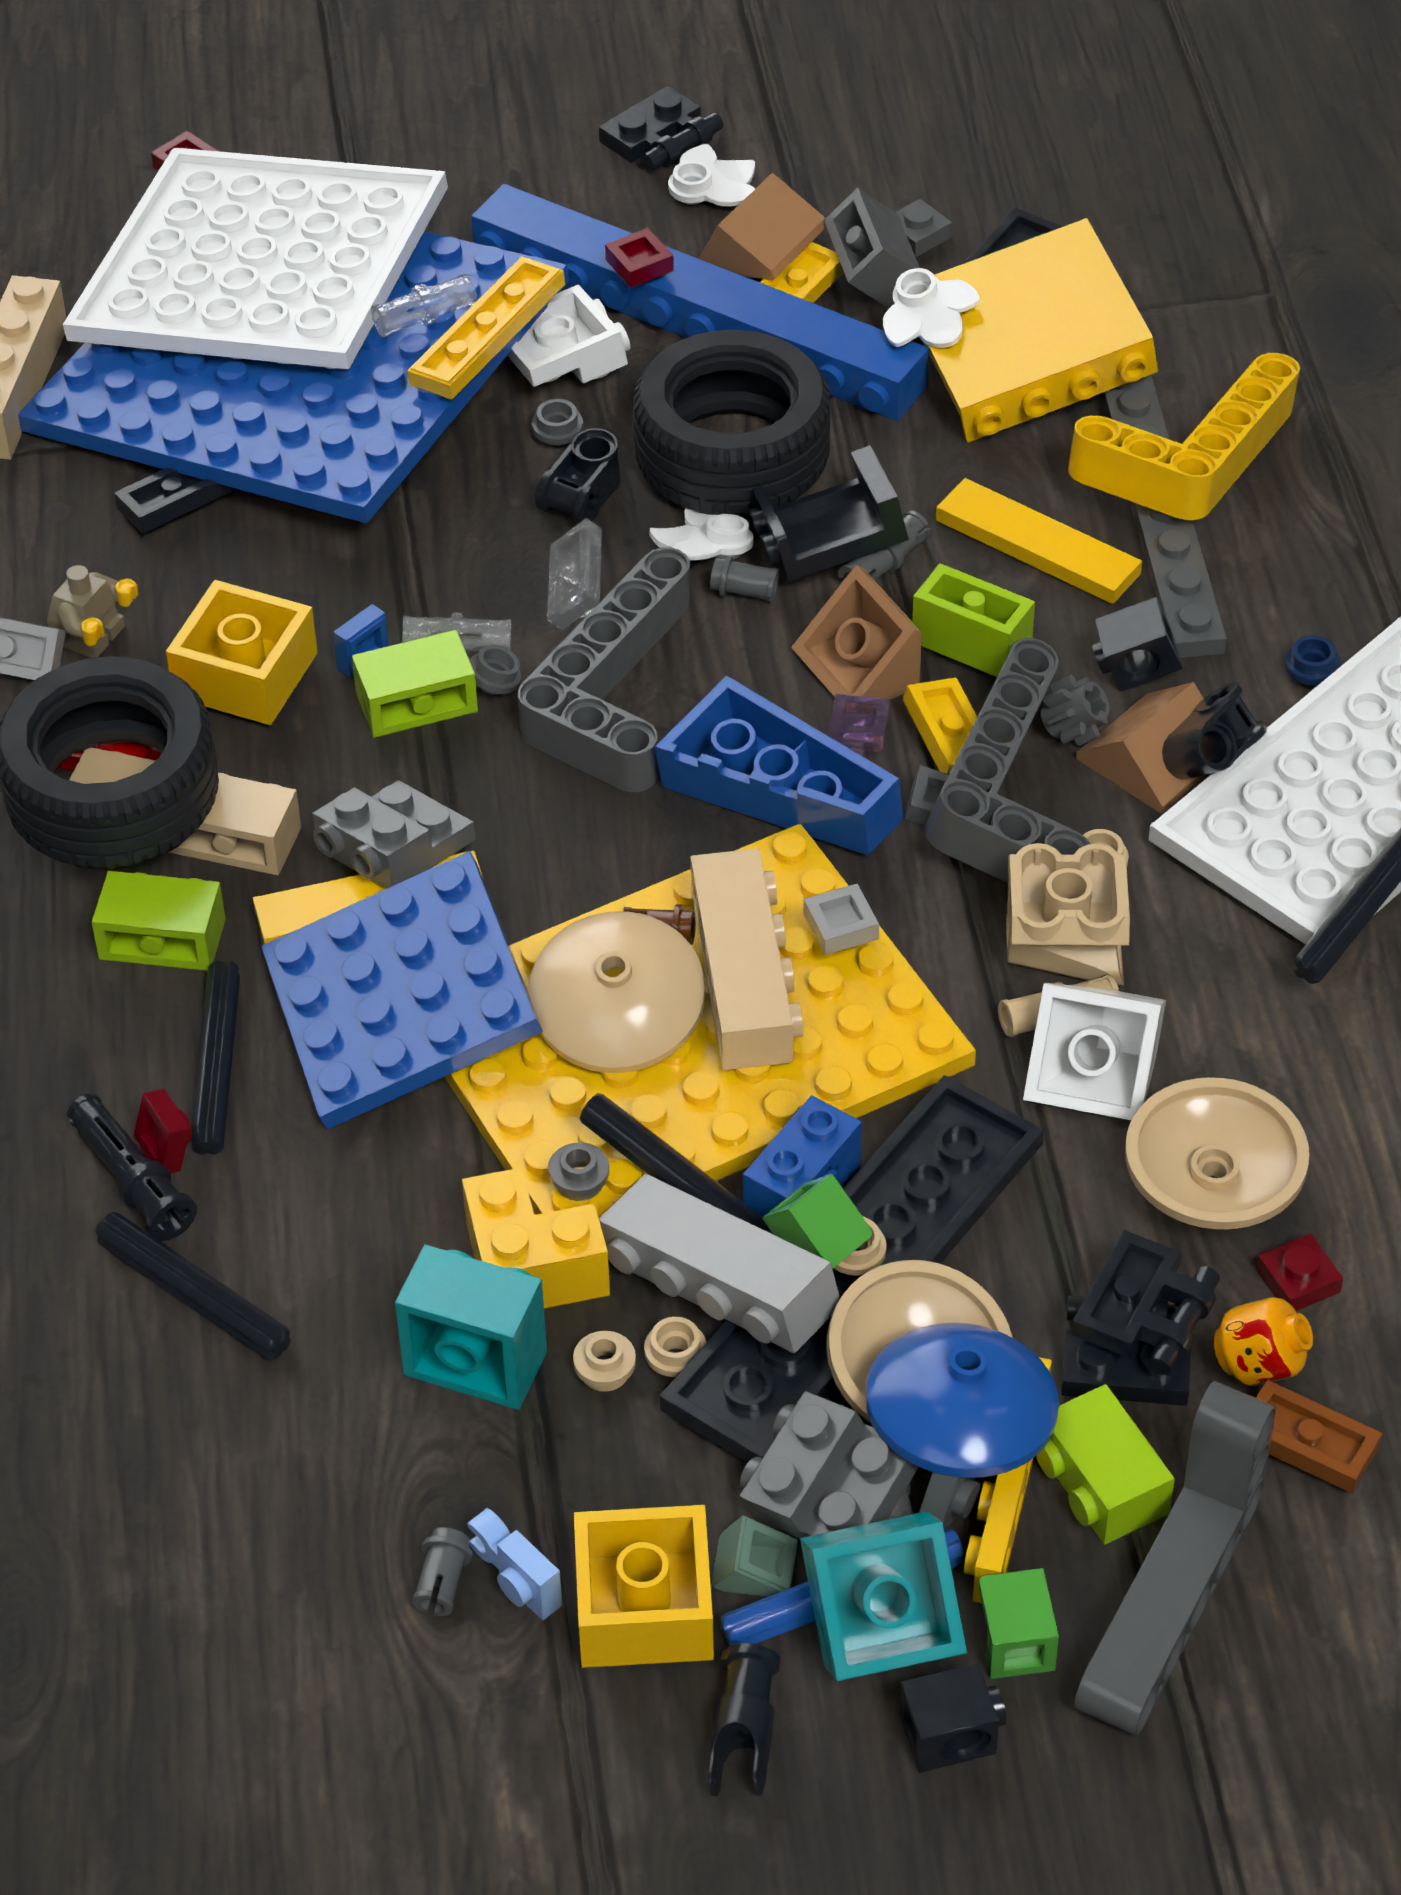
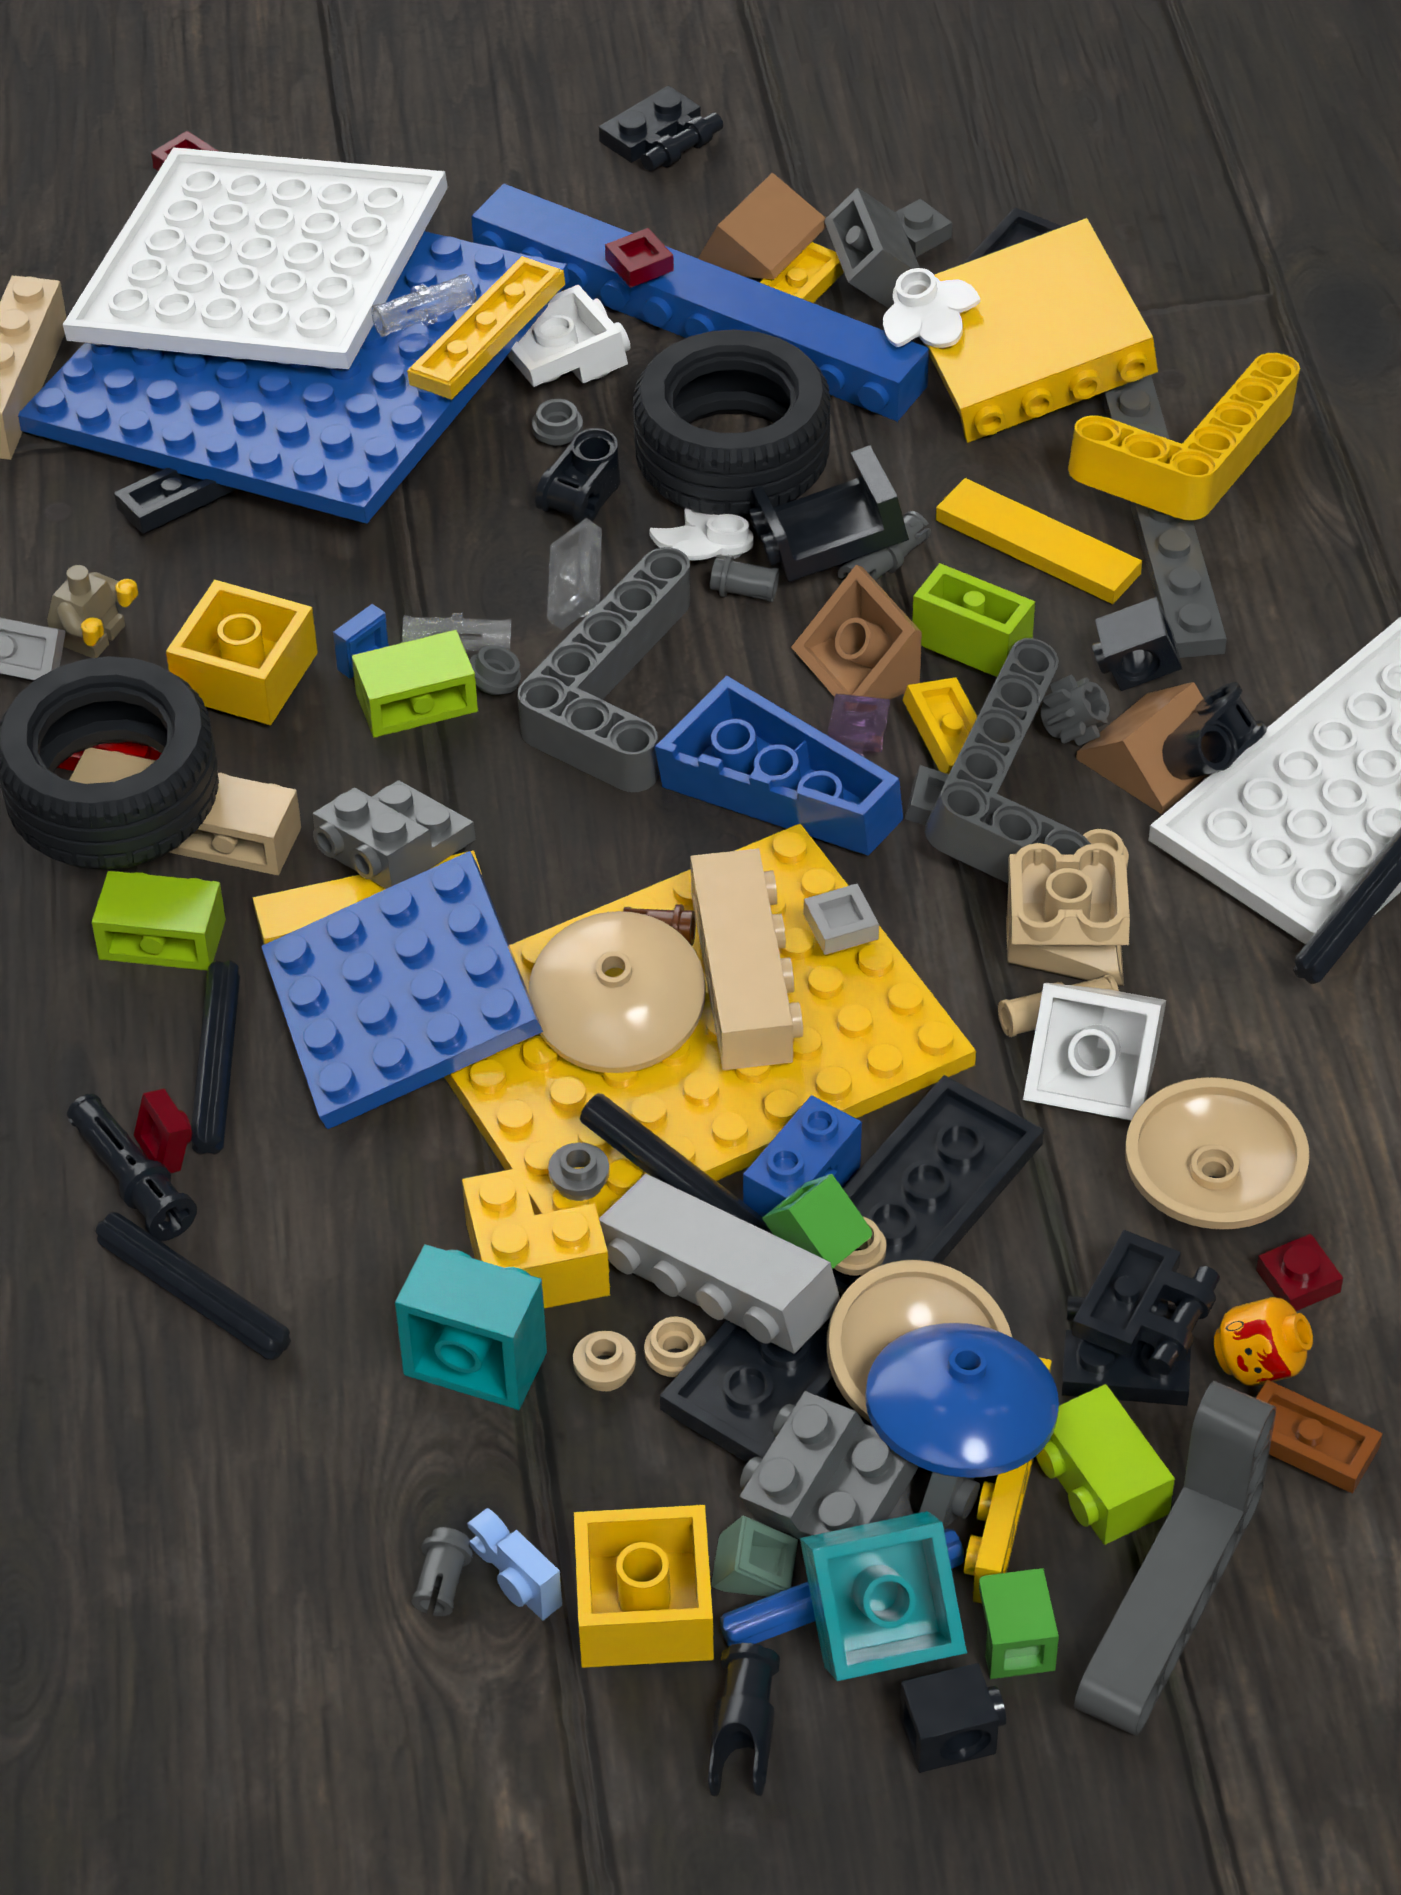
(705, 178): white plate -> none
(1312, 660): dark blue plate -> none

